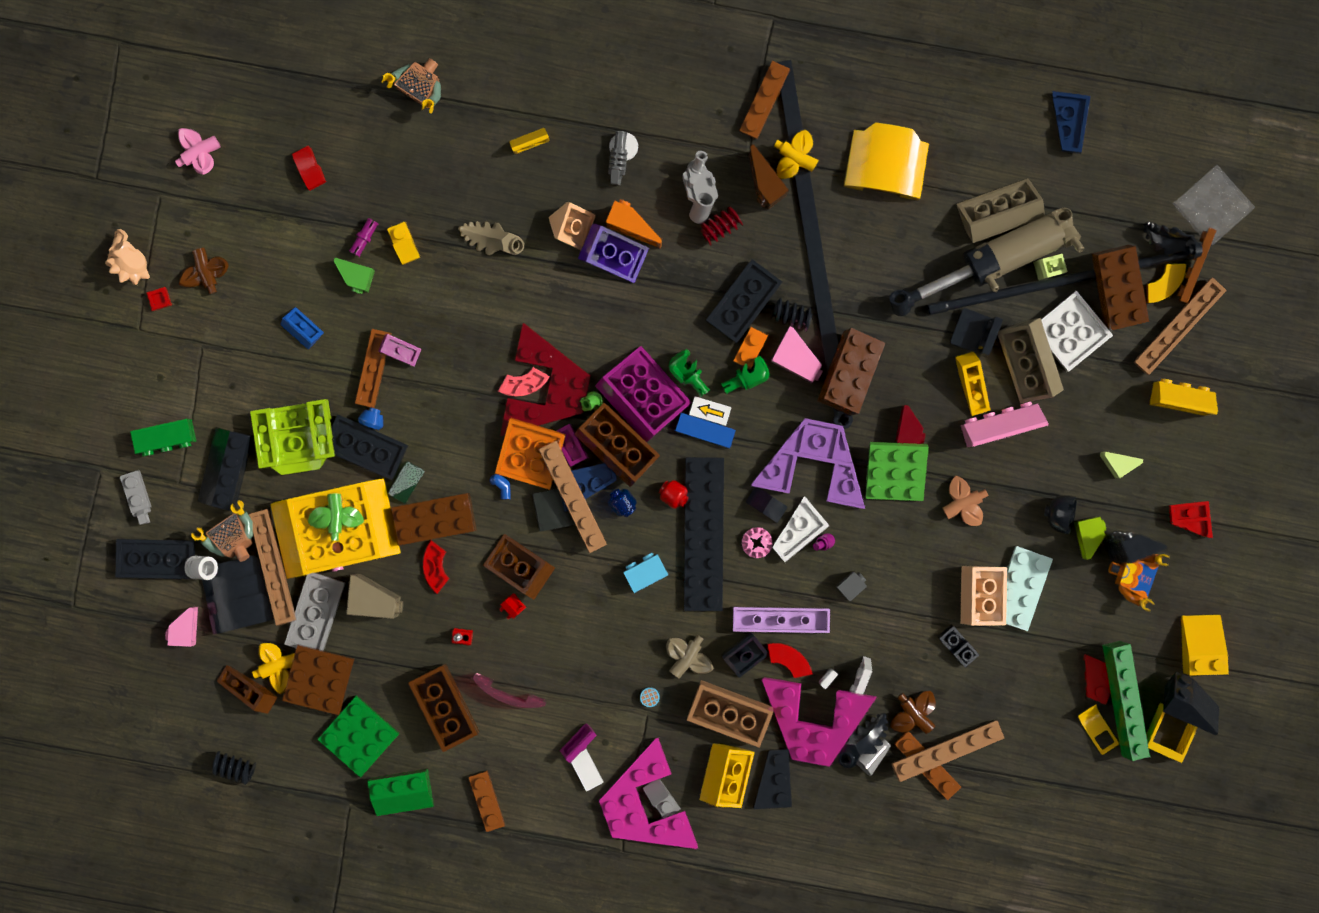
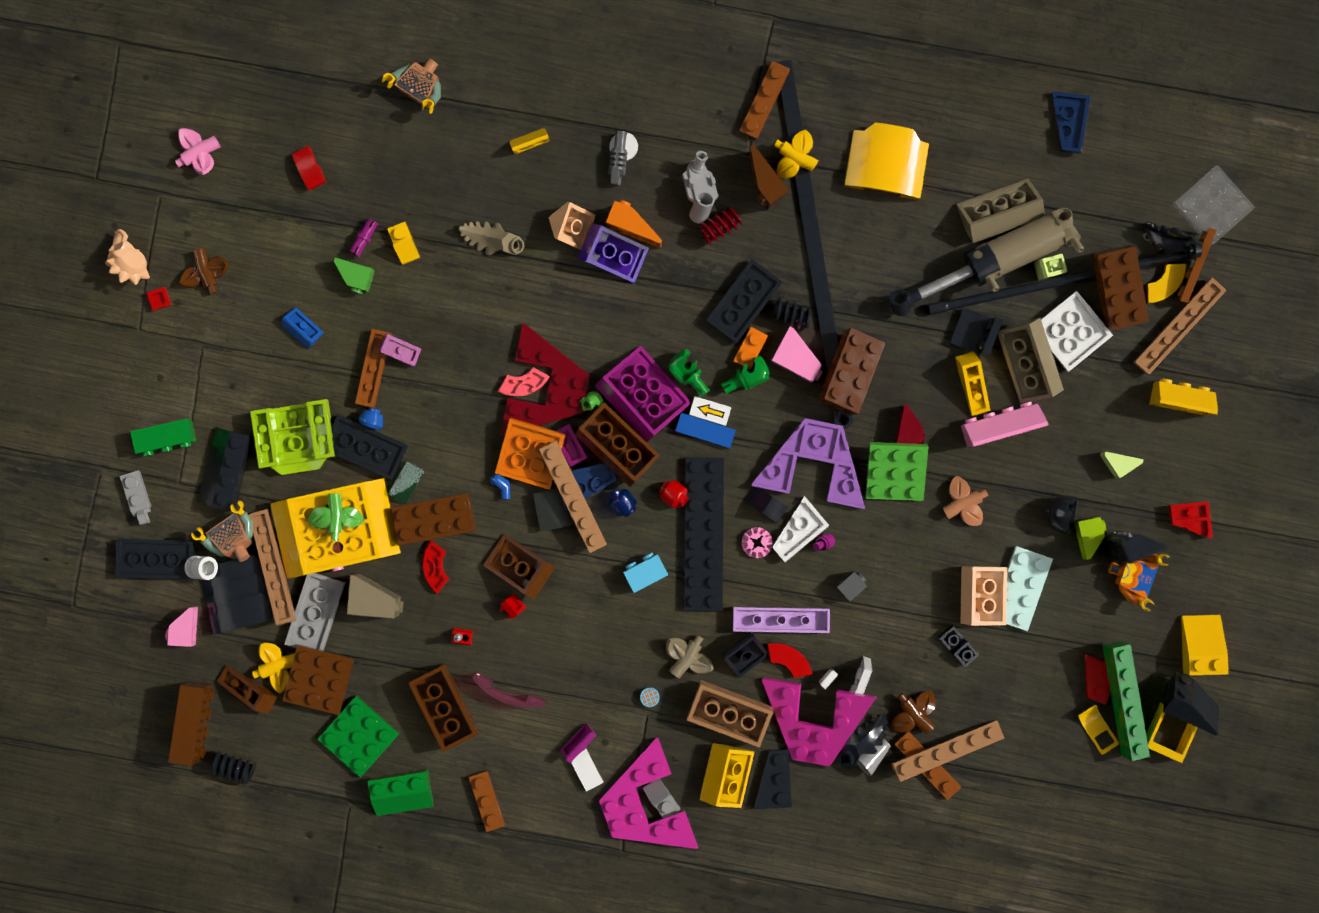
(191, 723): none -> reddish brown brick

